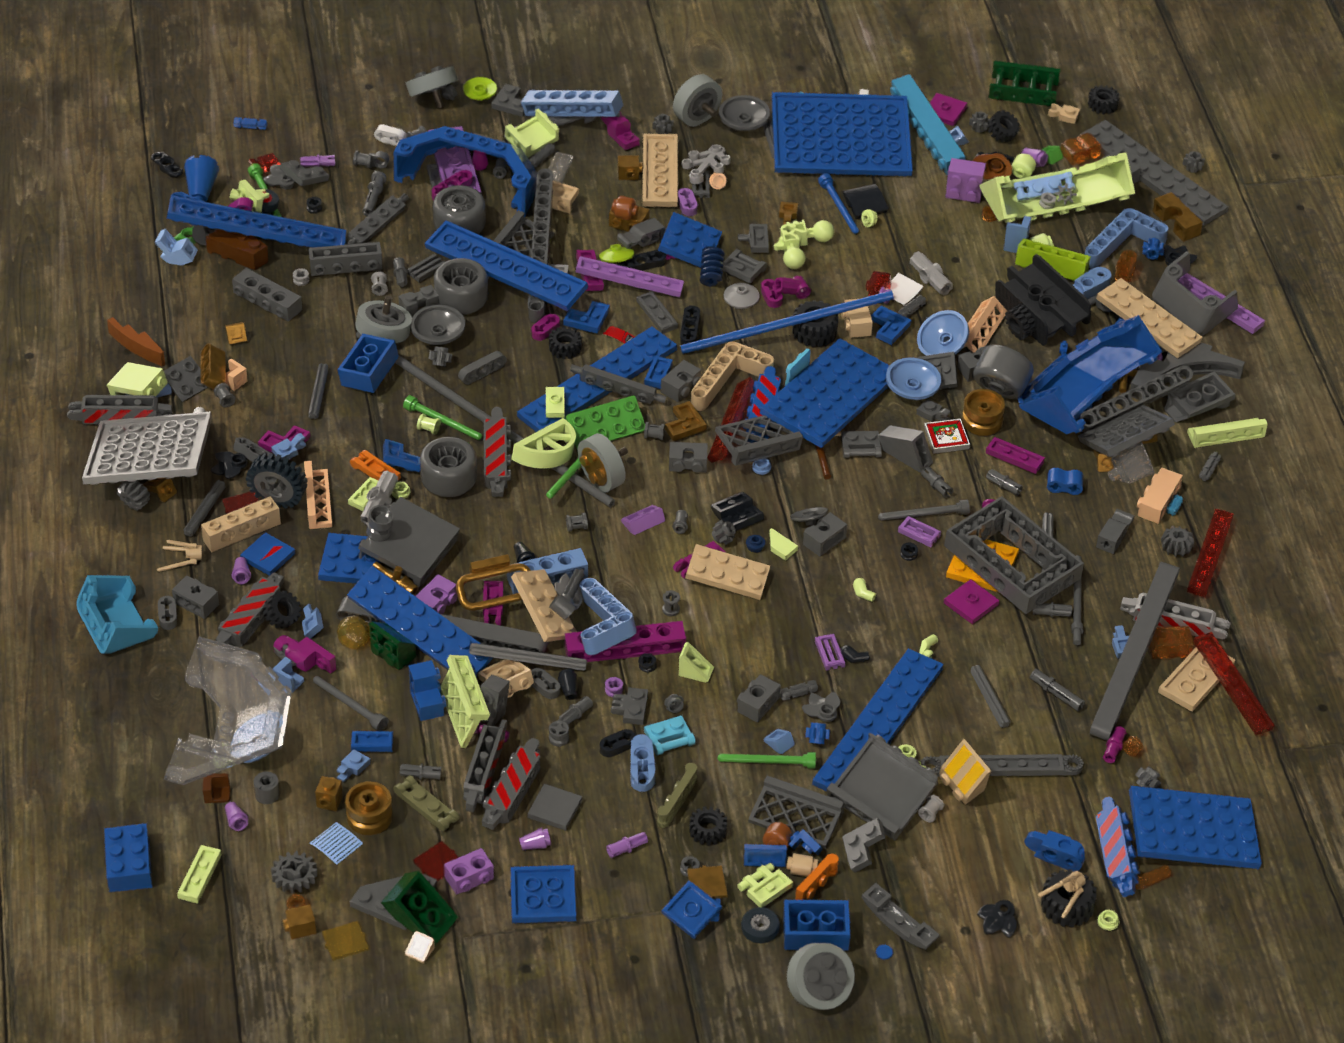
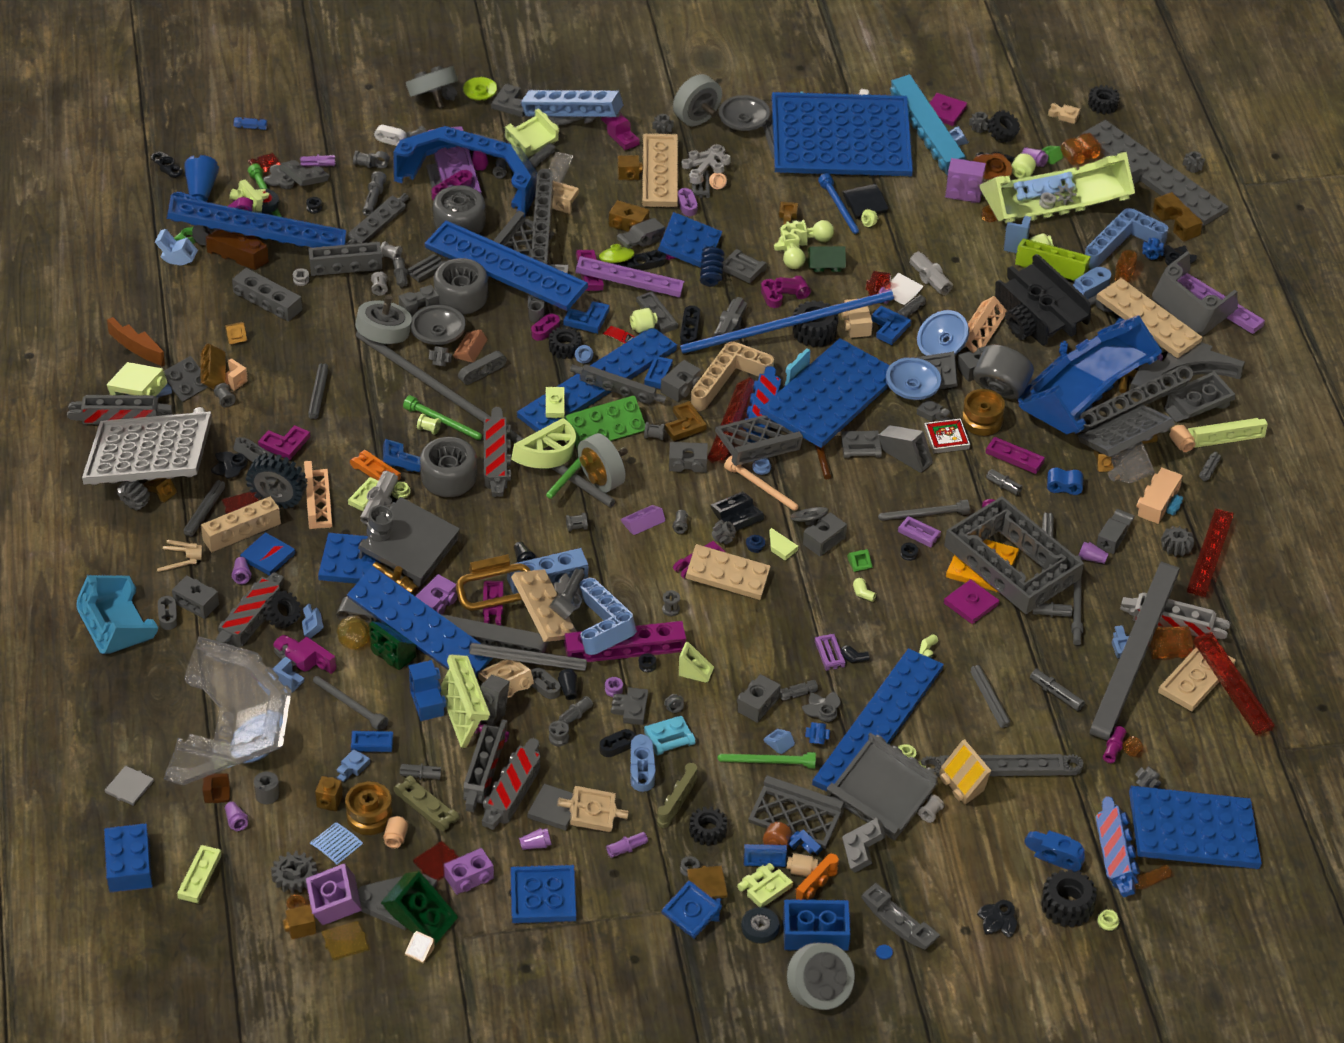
(129, 785): none -> light grey piece
(289, 449): medium blue plate -> none
(333, 894): none -> medium lavender brick
(368, 363): blue brick -> none
(390, 251): none -> light grey bush
(395, 832): none -> light nougat brick
(471, 346): none -> nougat slope
(584, 354): none -> medium blue plate
(592, 809): none -> tan plate
(625, 207): dark orange head -> none
(643, 320): none -> yellowish green head
(731, 319): none -> dark grey piece
(741, 295): light grey dish -> none
(757, 238): dark grey plate -> none
(760, 483): none -> light nougat piece
(826, 258): none -> dark green slope
(860, 560): none -> bright green slope
(937, 482): dark grey pin -> none
(1025, 73): dark green fence -> none
(1071, 883): tan plant -> none
(1093, 553): none -> medium lavender cone
(1182, 438): none -> light nougat brick

